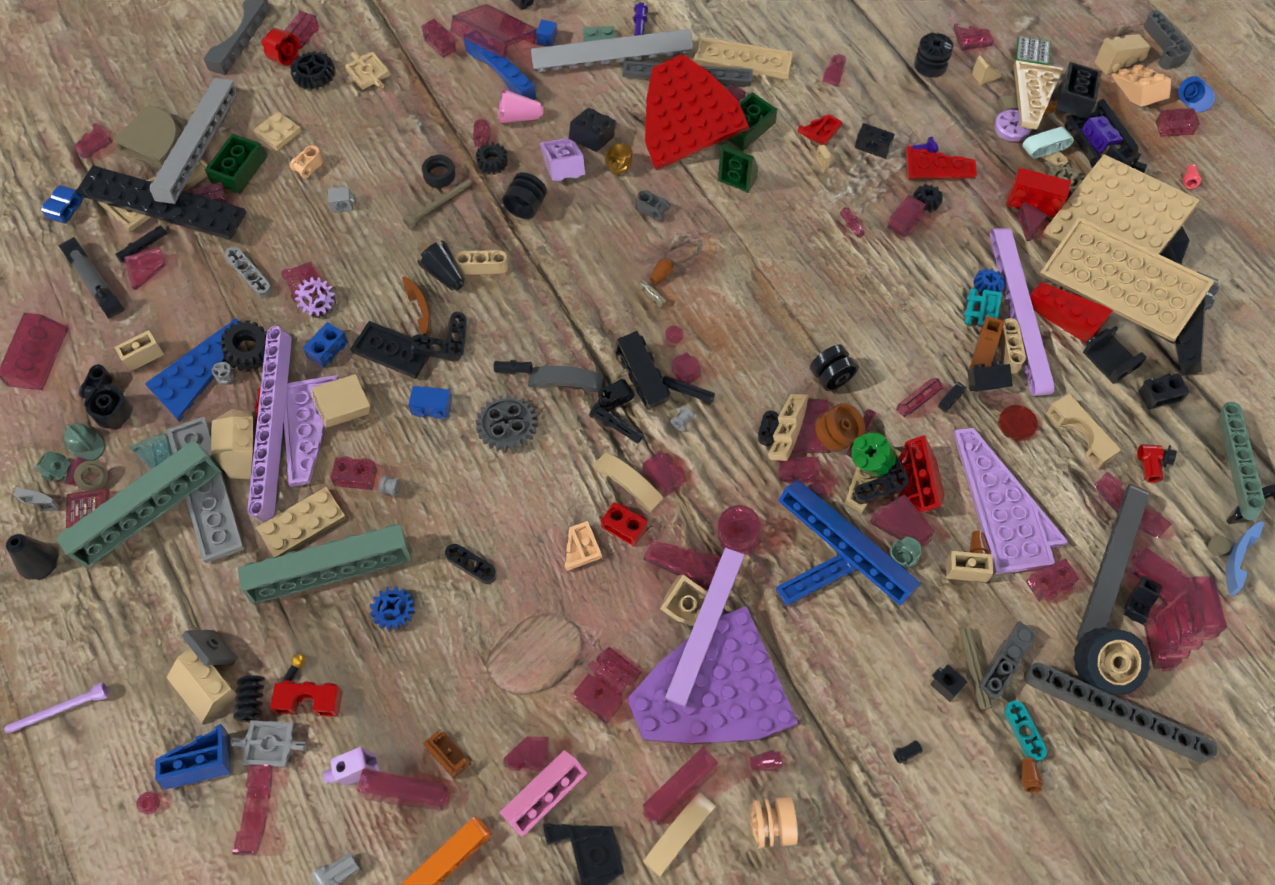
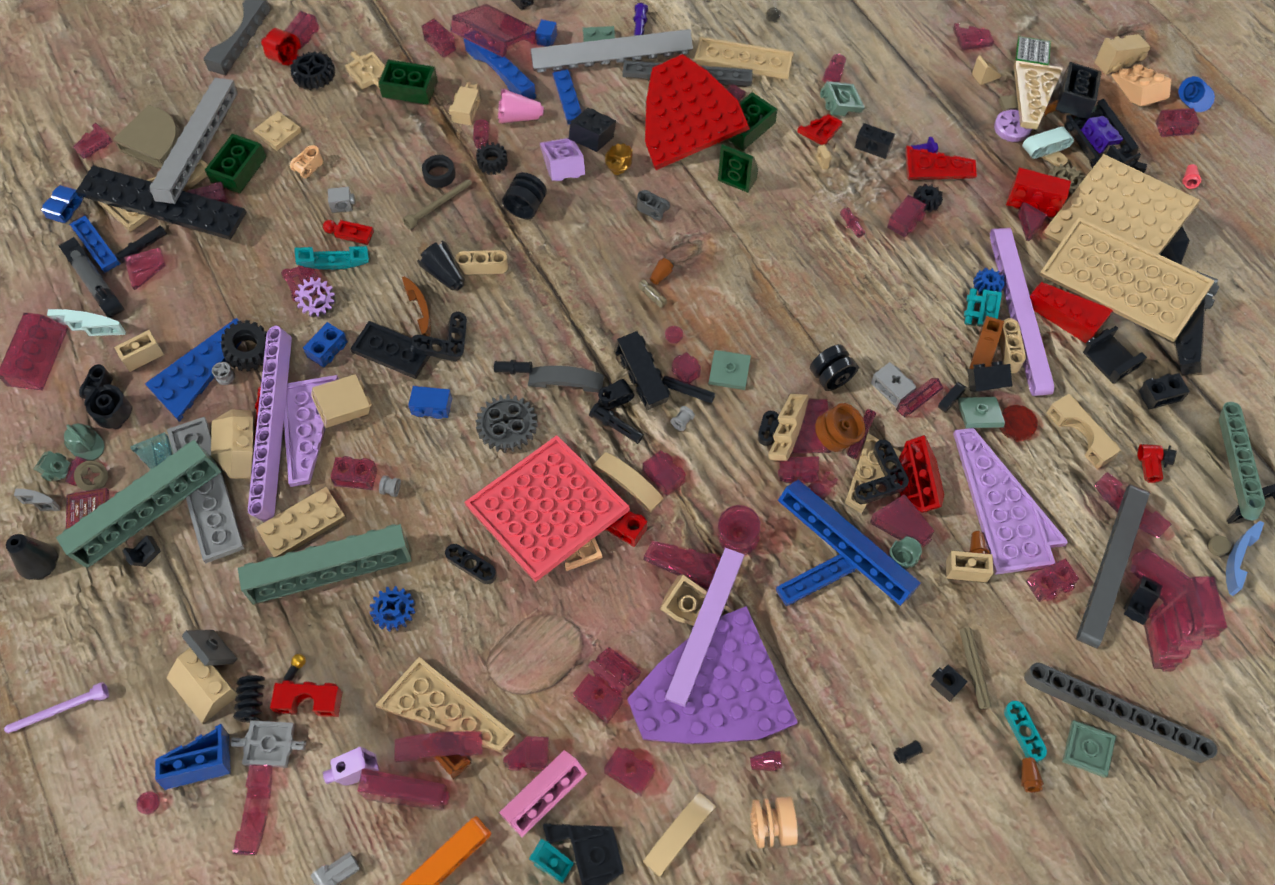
(92, 323): none -> light aqua slope
(95, 244): none -> blue plate
(143, 552): none -> black bracket
(248, 272): light grey beam -> none
(331, 259): none -> teal slope
(349, 231): none -> red plate
(408, 82): none -> dark green brick
(437, 703): none -> tan wing
(438, 744): none -> clear pink slope
(465, 104): none -> tan brick
(546, 507): none -> coral plate
(551, 861): none -> teal slope
(567, 95): none -> blue plate
(634, 781): none -> clear pink brick
(680, 786): clear pink slope -> none
(729, 369): none -> sand green plate
(773, 15): none -> clear smoke plate
(841, 98): none -> sand green plate
(878, 446): green brick -> none
(893, 384): none -> light grey brick
(933, 55): black wheel -> none
(981, 412): none -> sand green plate
(1006, 660): dark grey slope -> none
(1089, 748): none -> sand green plate
(1111, 660): black wheel -> none
(1170, 40): dark grey beam -> none

